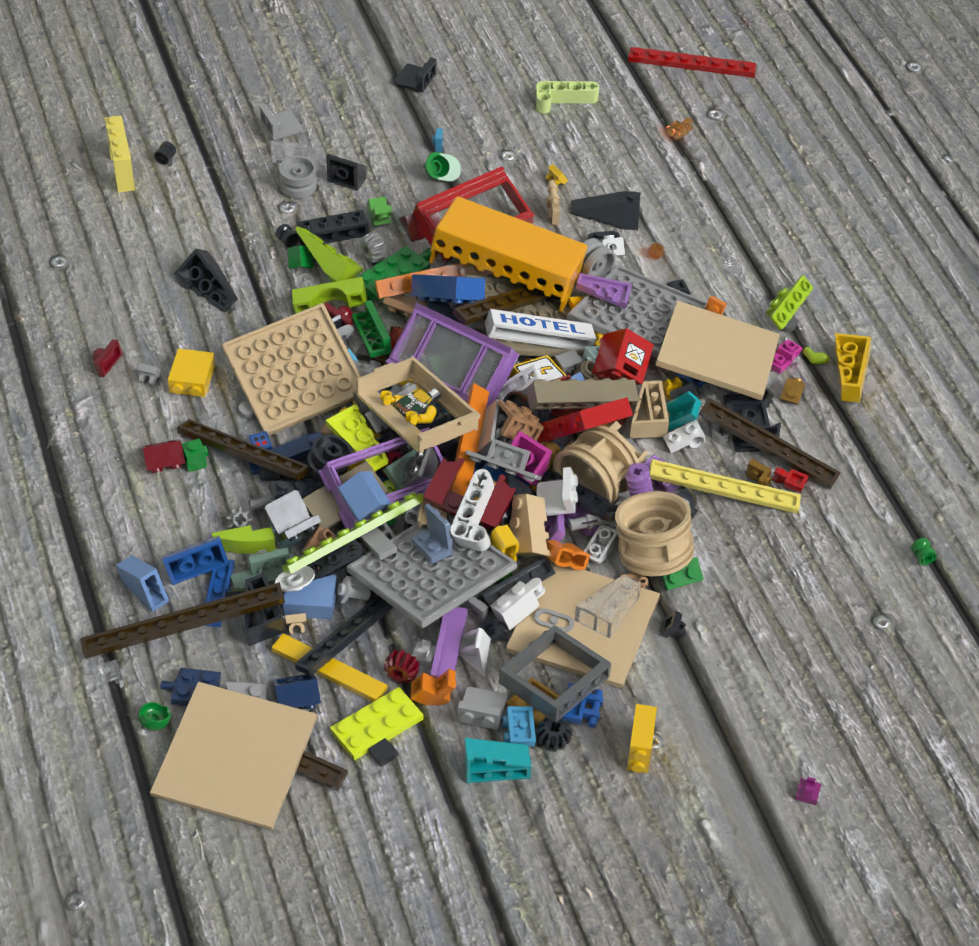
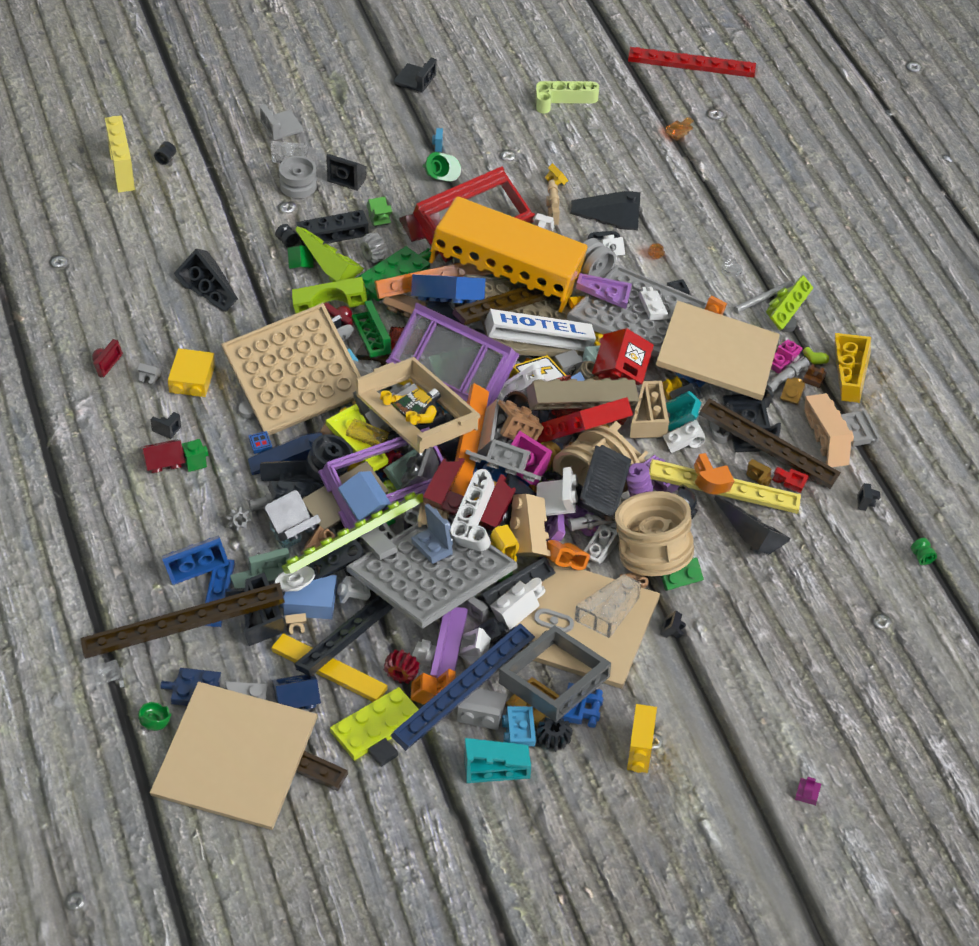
(143, 582): medium blue slope -> none
(165, 426): none -> black panel
(244, 449): dark brown tile -> none
(245, 541): lime slope -> none
(366, 433): none -> clear yellow tile
(462, 687): none -> dark blue plate
(544, 222): none -> white tile
(605, 480): none -> black window
(653, 304): none -> white hinge
(712, 479): none -> orange brick
(751, 529): none -> black wedge
(761, 297): none -> light grey bar
(791, 370): none -> light grey pin
(814, 376): none -> reddish brown tile
(829, 429): none -> light nougat wedge
(862, 427): none -> light grey plate
(867, 497): none -> black tile

